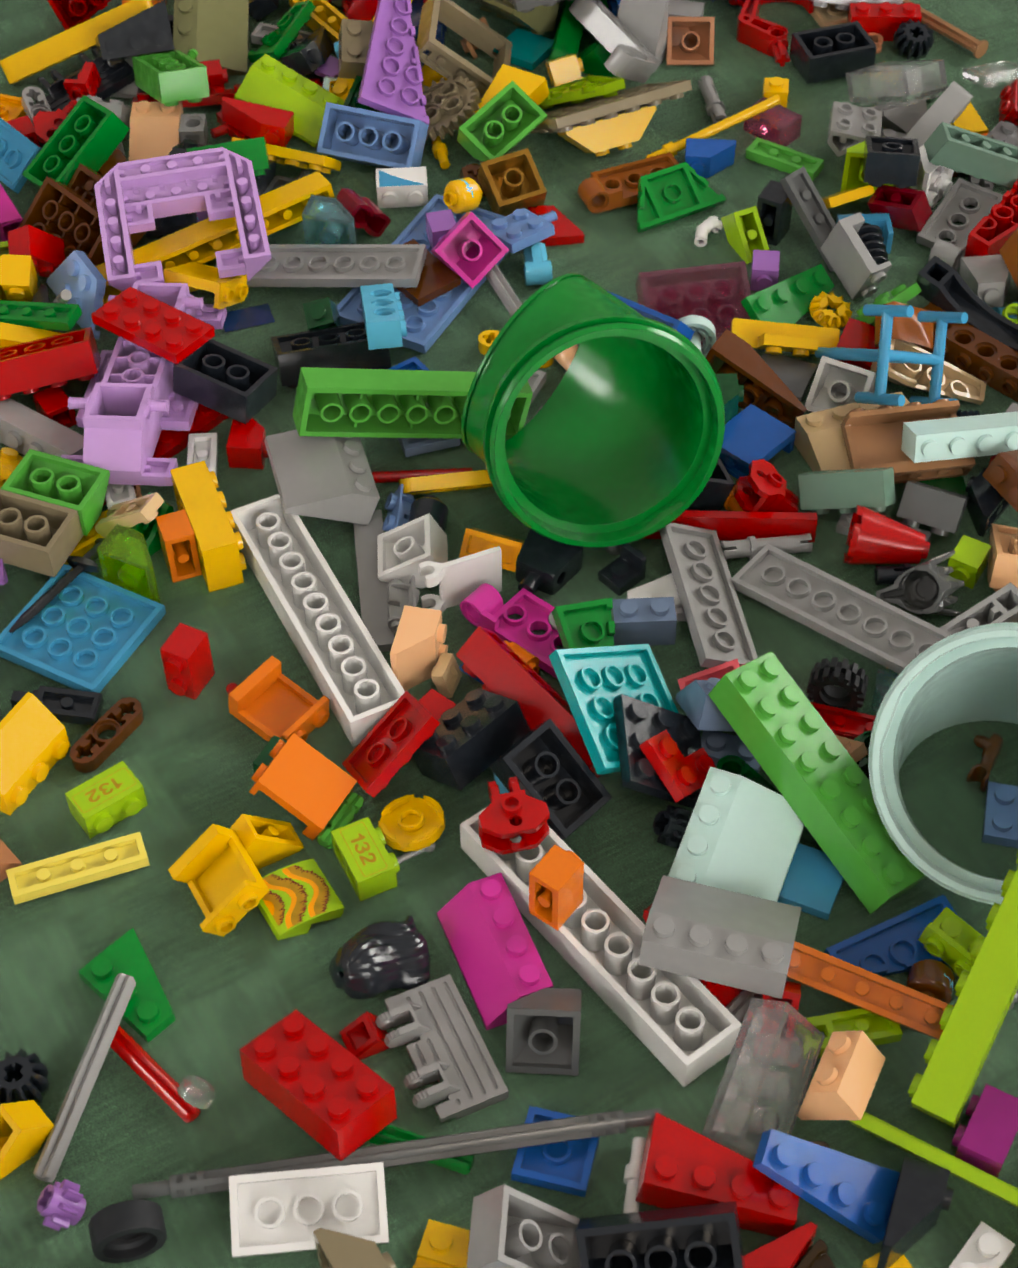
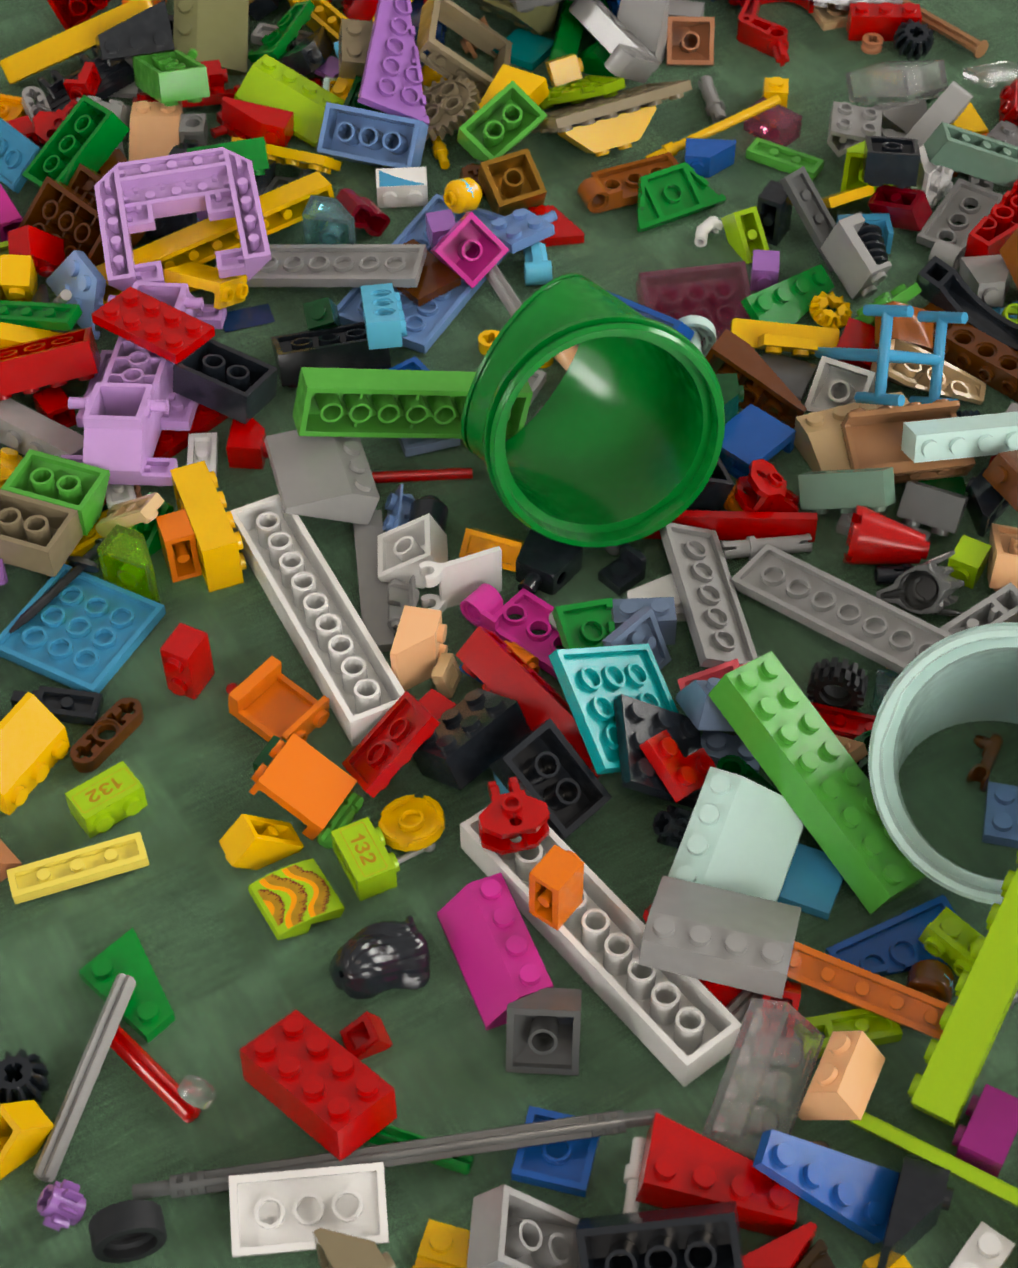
(220, 878): yellow panel -> none
(446, 482): yellow beam -> none
(446, 1050): light grey hinge -> none
(641, 629): none -> sand blue plate
(831, 51): black brick -> none

